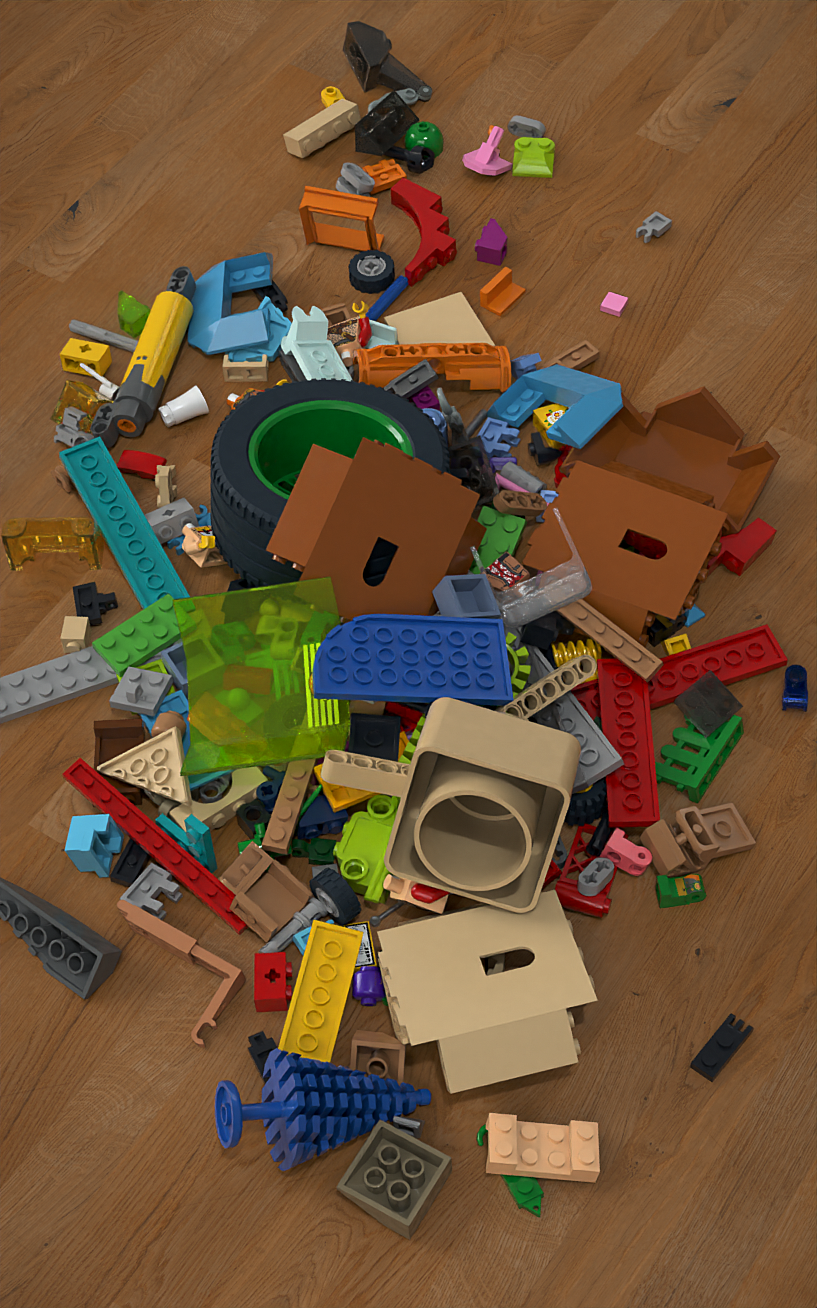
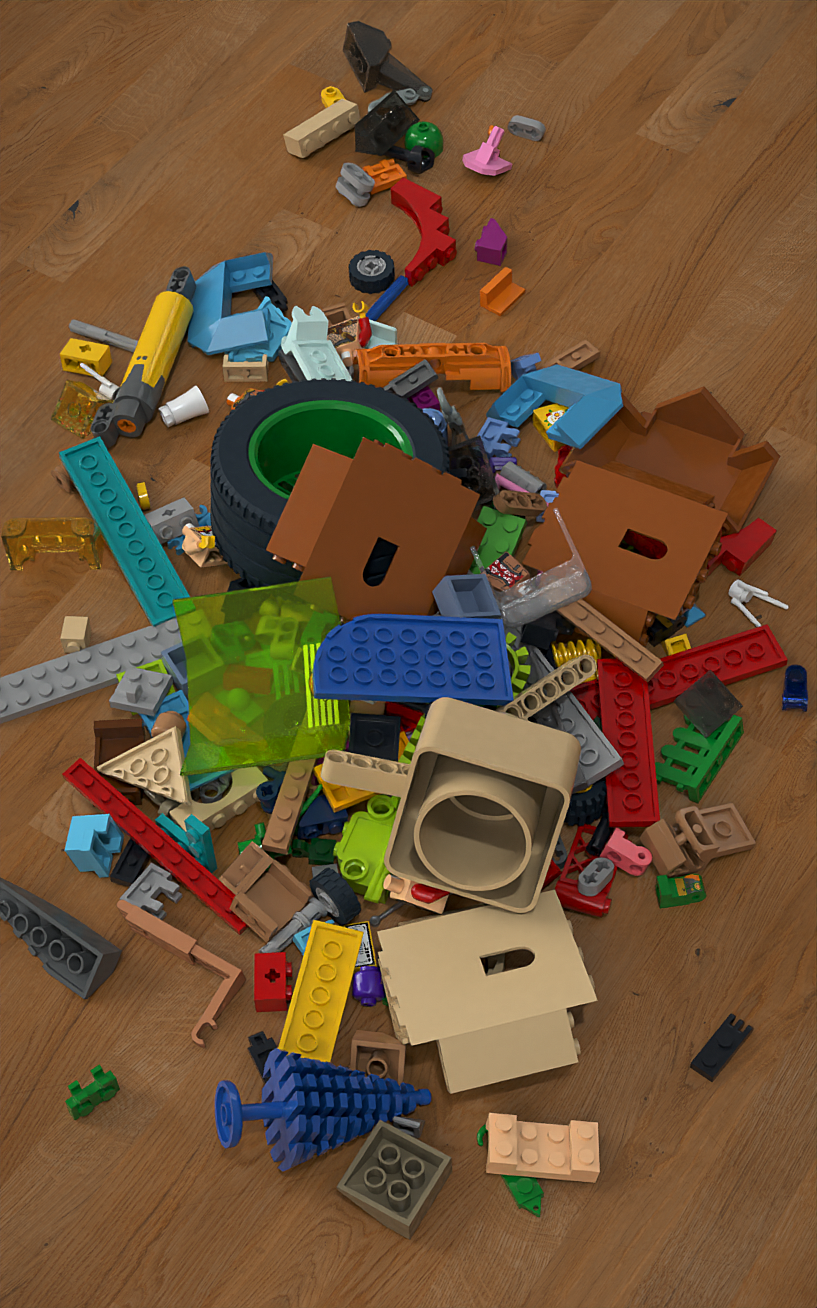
(68, 431): light grey piece -> none
(85, 1099): none -> green plate
(91, 603): black hinge -> none
(131, 314): clear neon green slope -> none
(140, 462): red slope -> none
(140, 636): bright green plate -> none
(143, 496): none -> yellow tile
(163, 481): tan plate -> none
(252, 811): black brick -> none
(340, 205): orange piece -> none
(439, 322): tan tile -> none
(479, 418): flat silver piece -> none
(533, 157): lime slope -> none
(540, 453): black plate -> none
(614, 304): bright pink tile -> none
(653, 225): light grey plate -> none
(743, 593): none -> white plant

